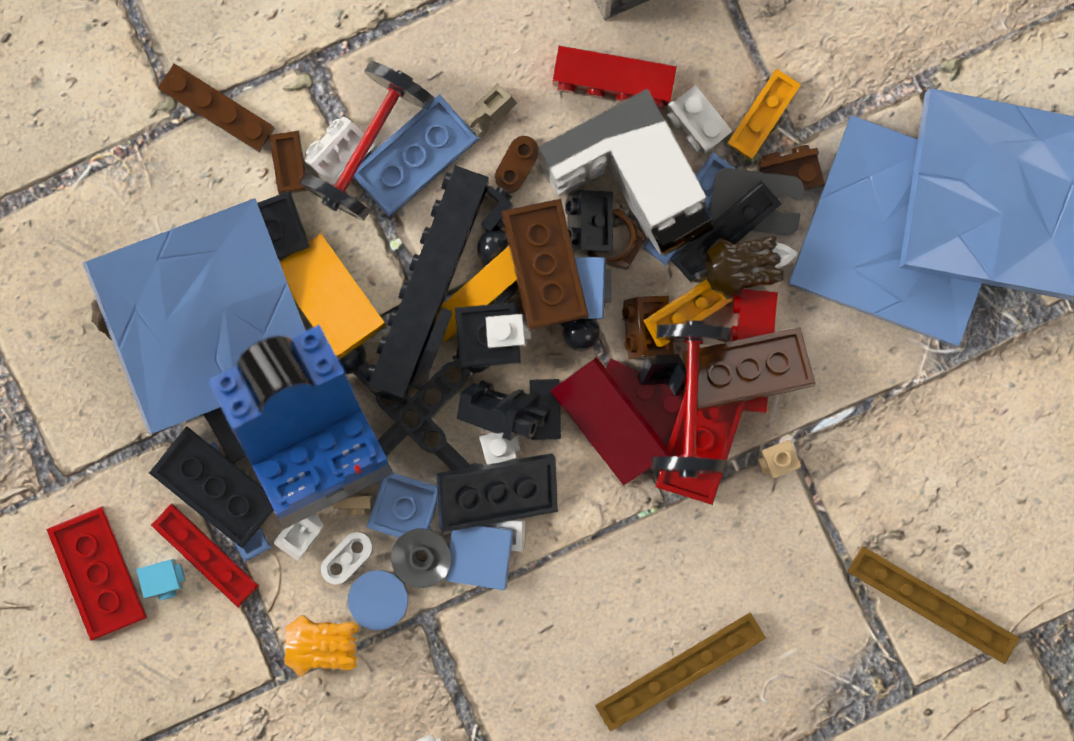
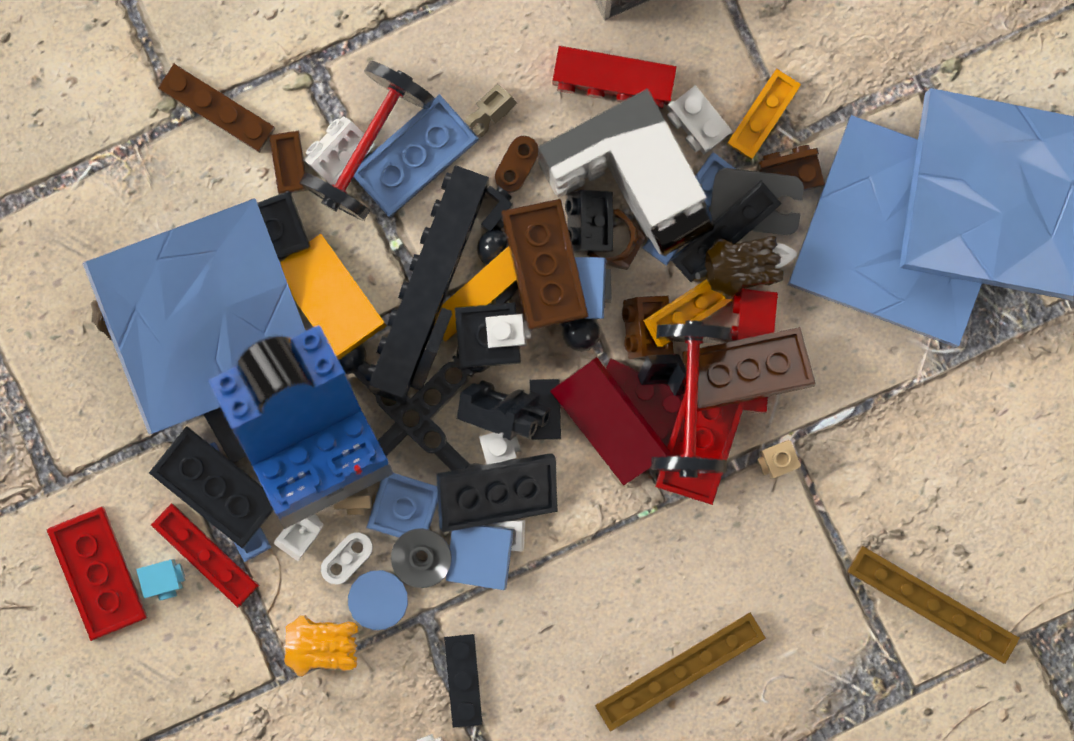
(463, 680): none -> black plate

